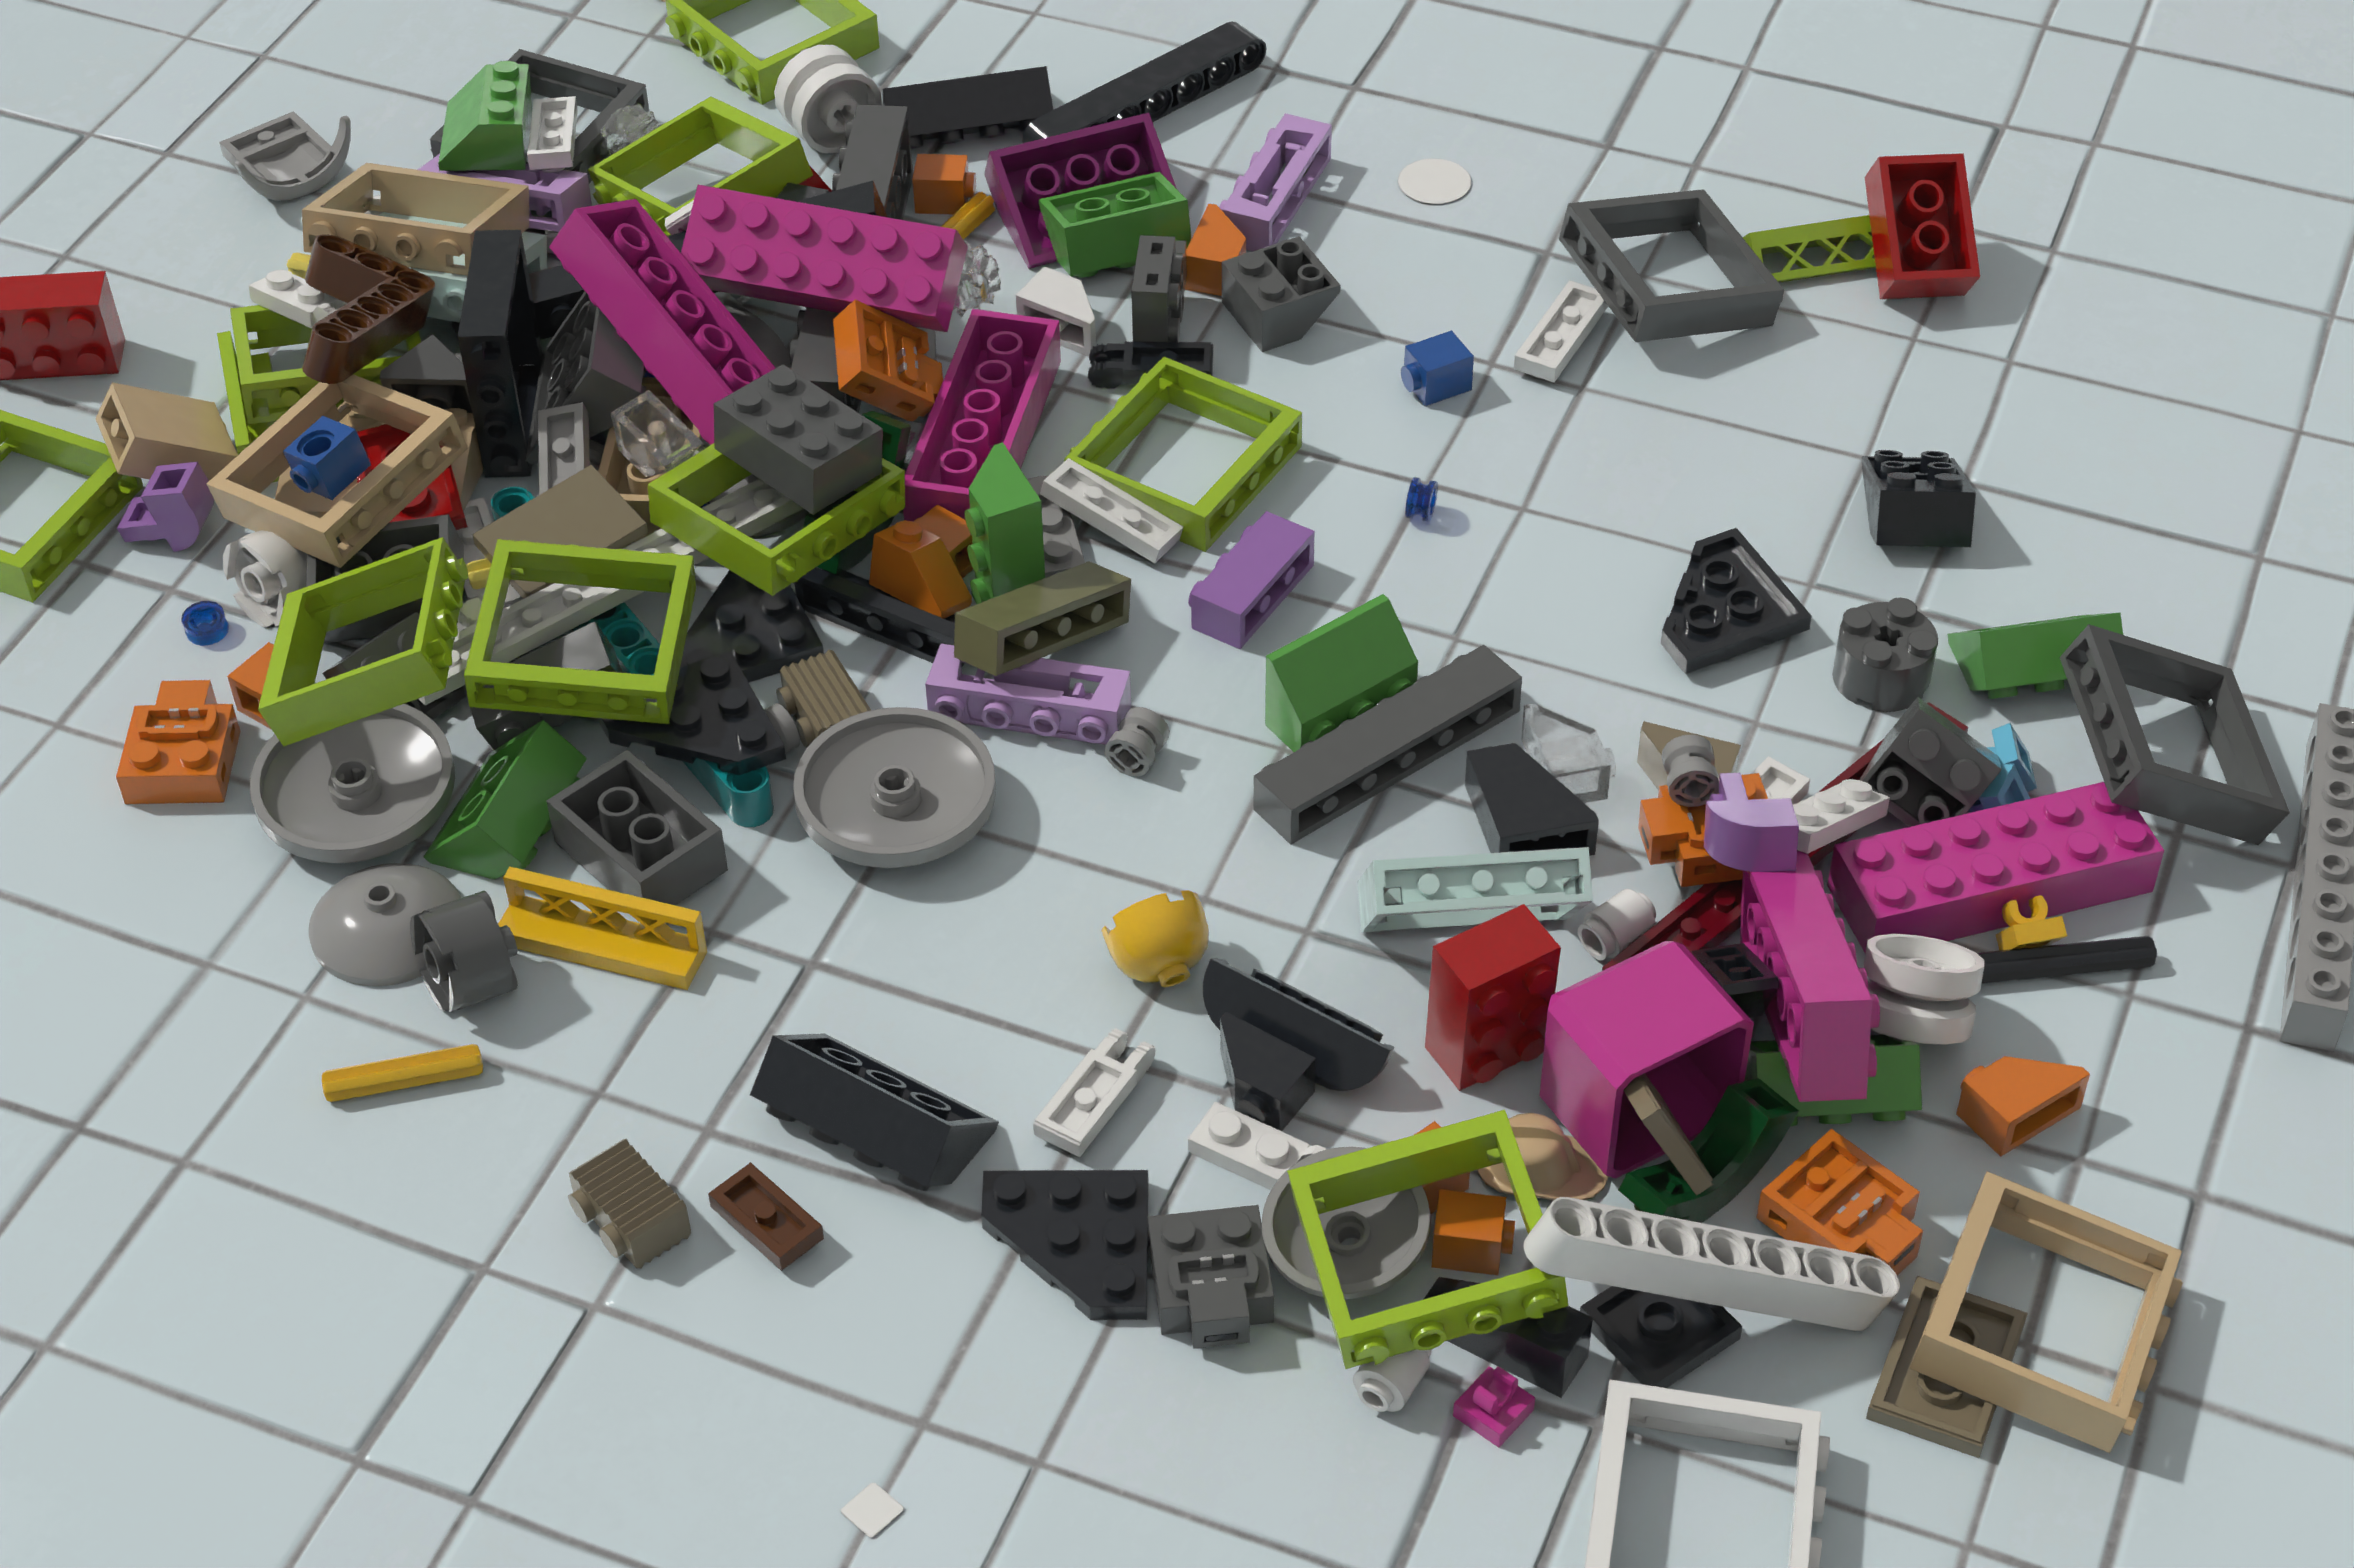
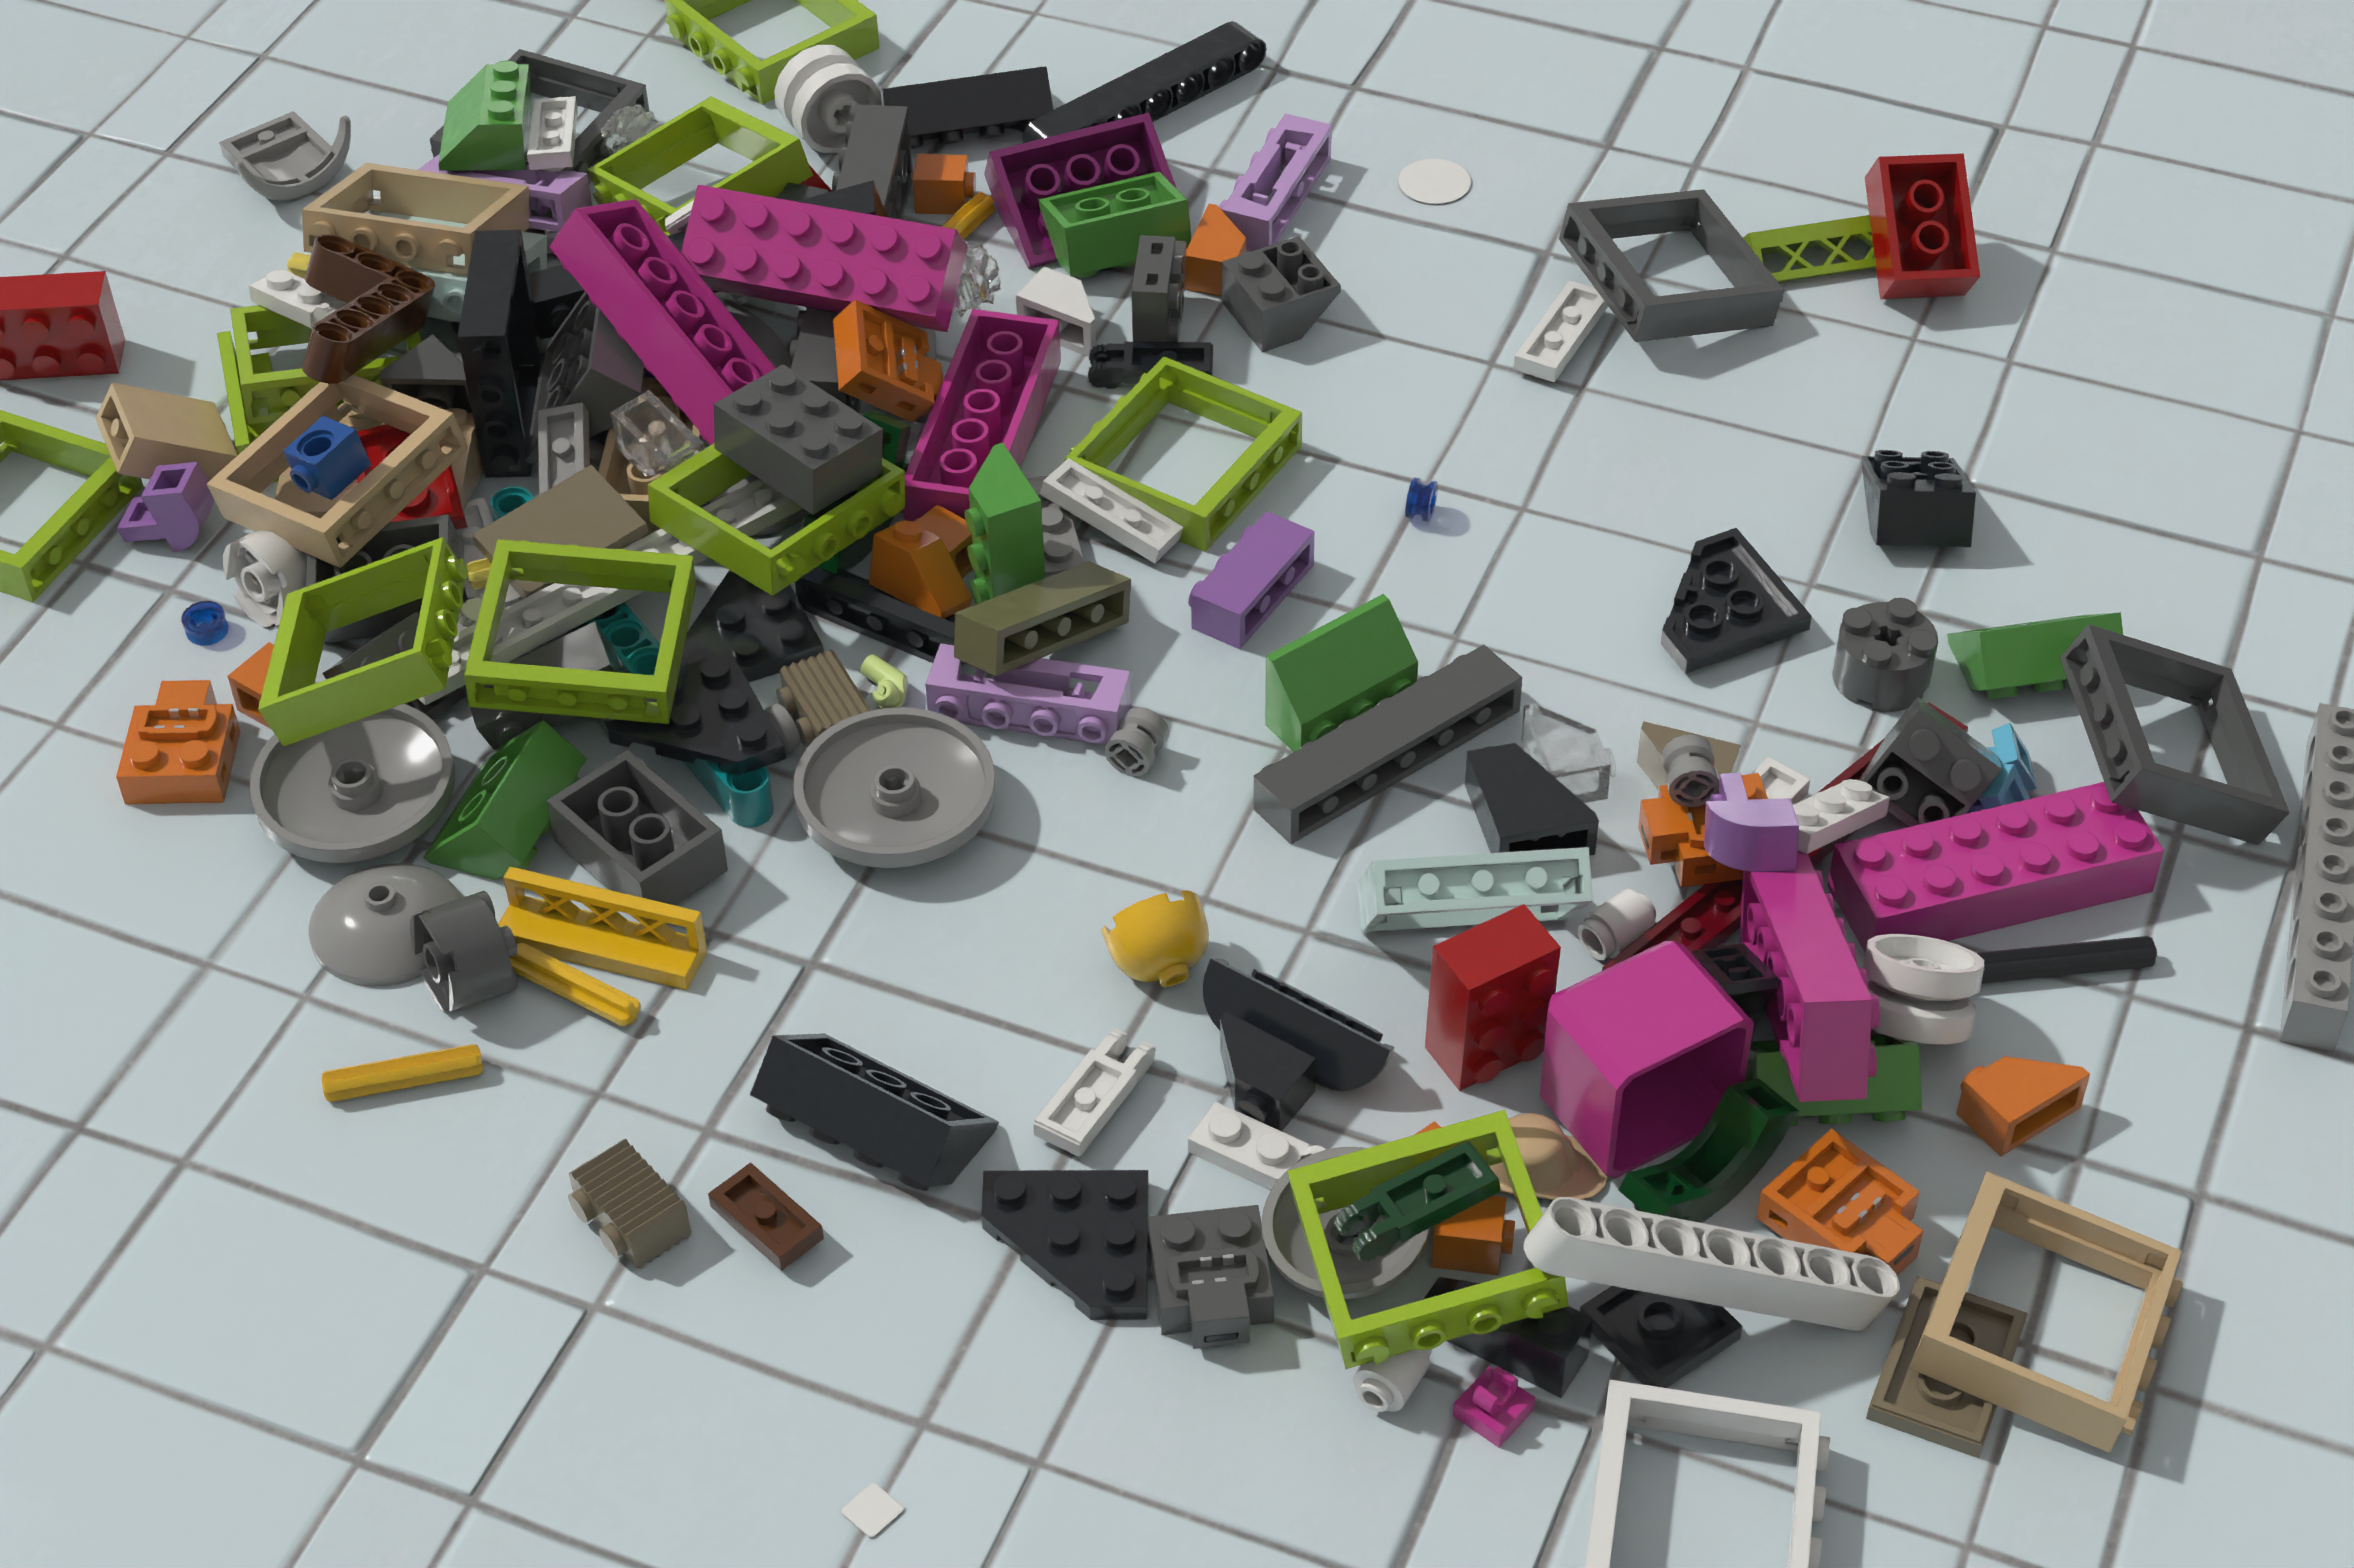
(575, 985): none -> yellow axle
(891, 682): none -> yellowish green arm
(1417, 1200): none -> dark green hinge
(1437, 368): blue brick -> none
(1667, 1132): dark tan tile -> none
(2030, 931): yellow tile -> none

